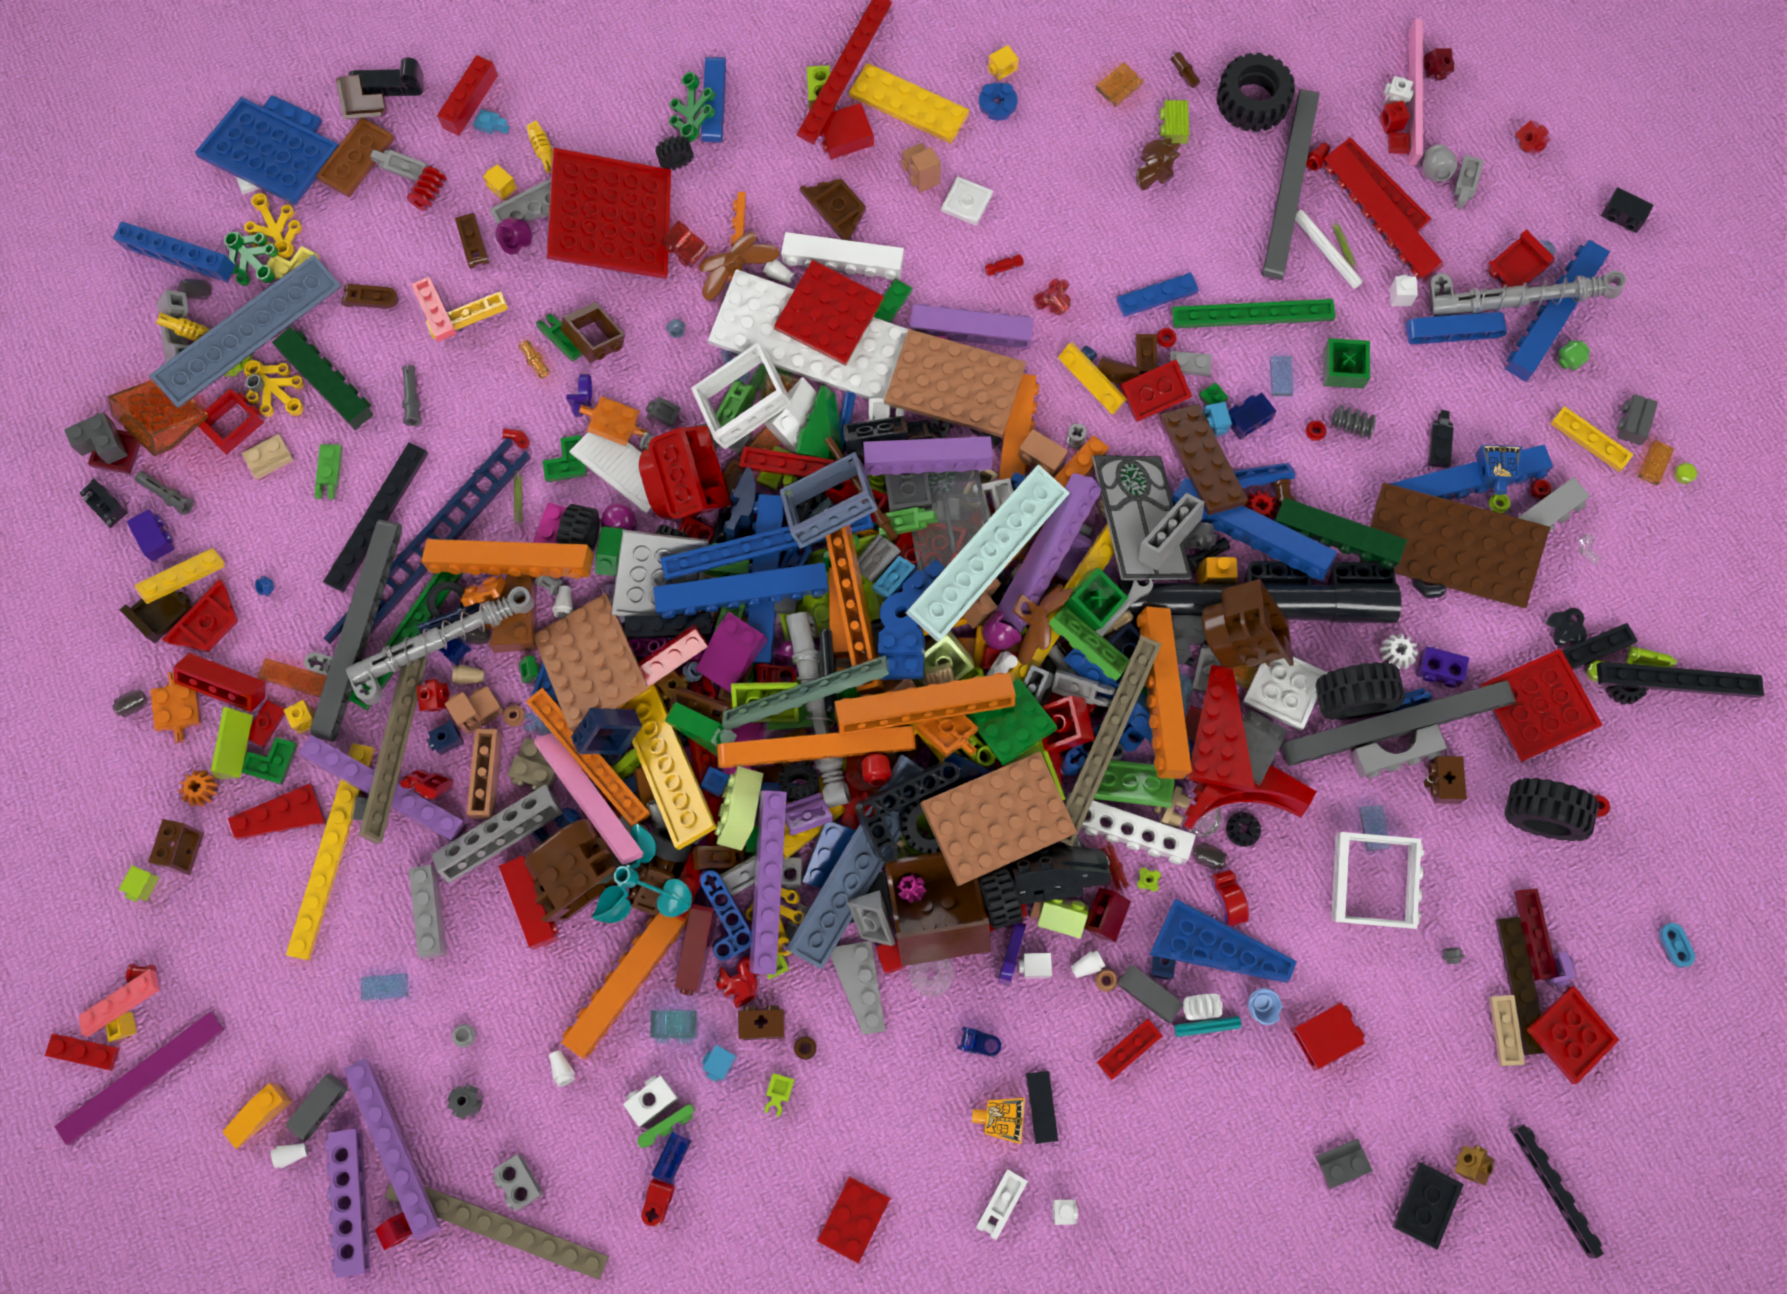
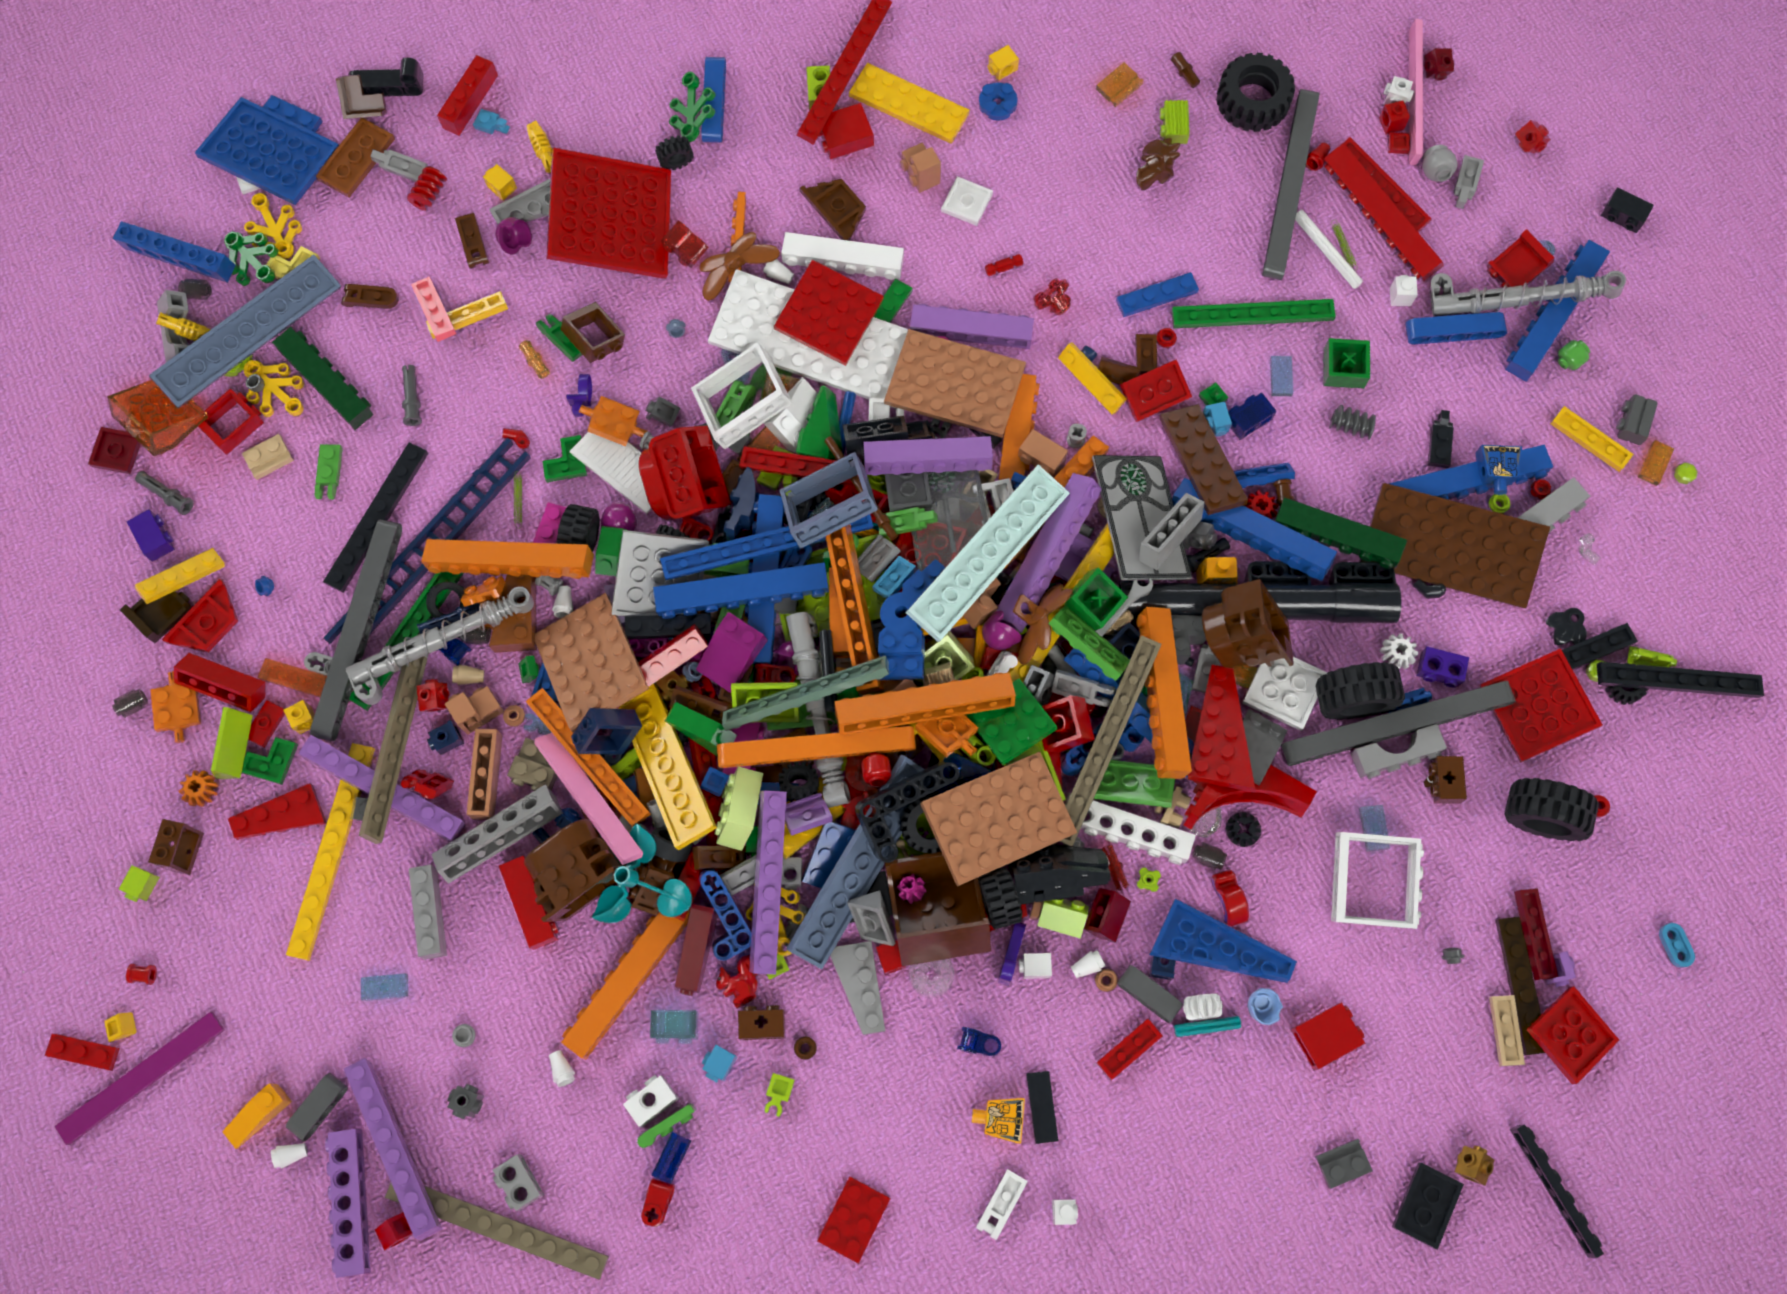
(97, 434): dark grey brick -> none
(103, 503): black hinge -> none
(118, 1002): coral plate -> none
(1193, 363): light grey plate -> none
(1319, 426): red plate -> none

